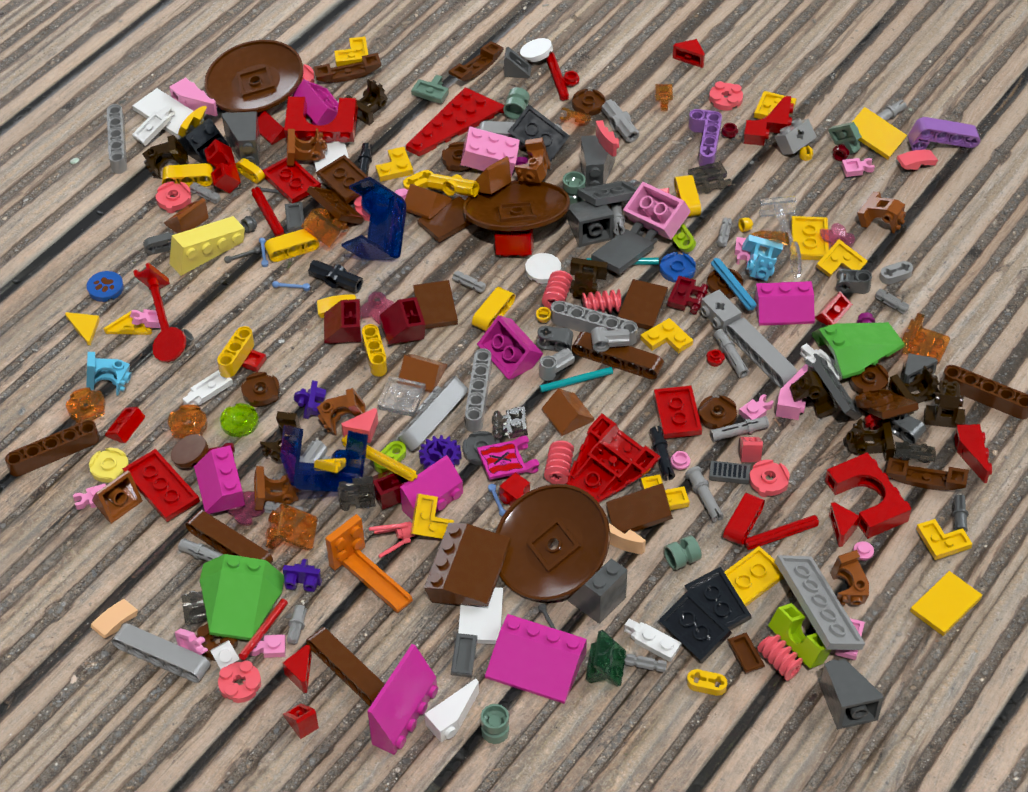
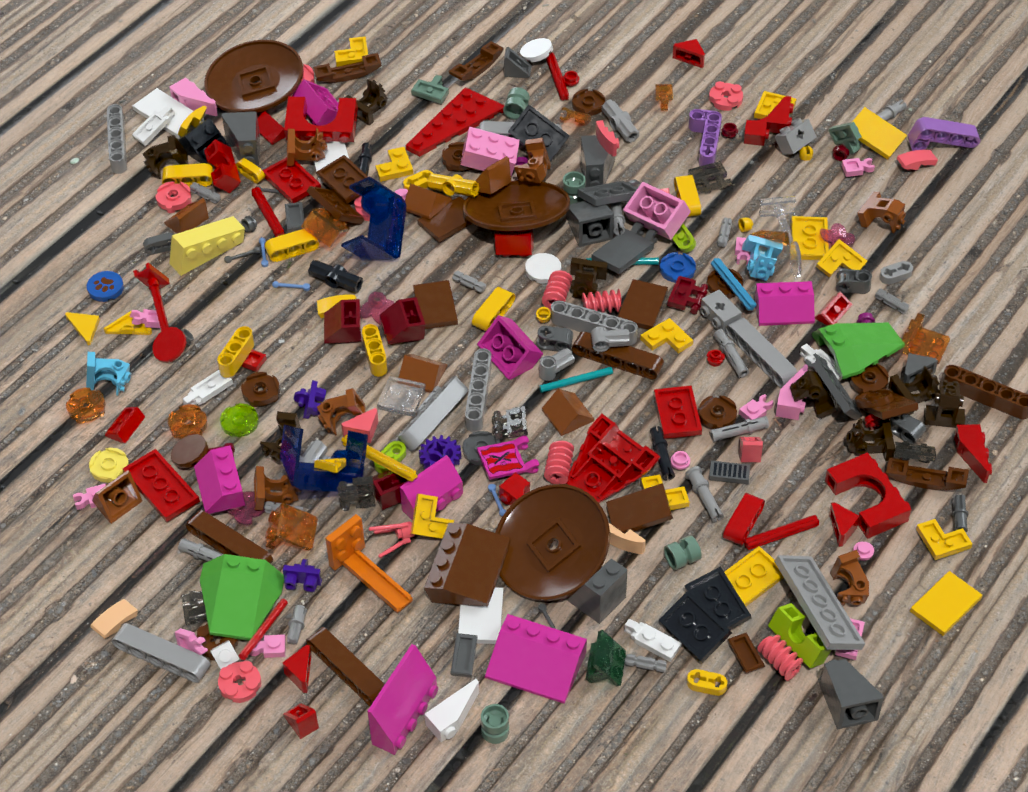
(52, 448): reddish brown beam -> none
(769, 487): coral plate -> none

